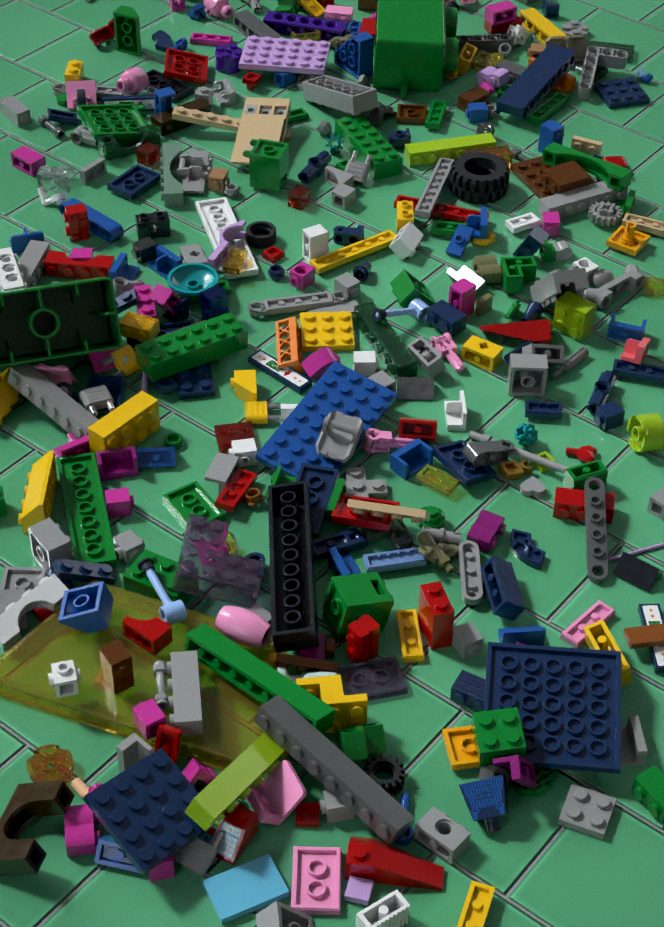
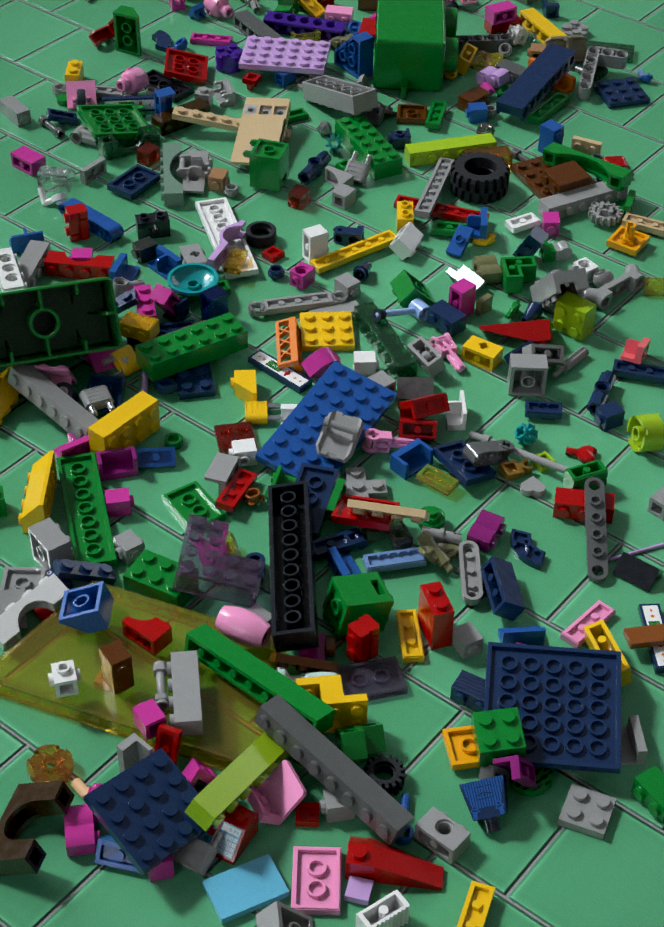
(171, 611): light blue piece -> none
(424, 406): none -> red panel
(624, 331): blue panel -> none

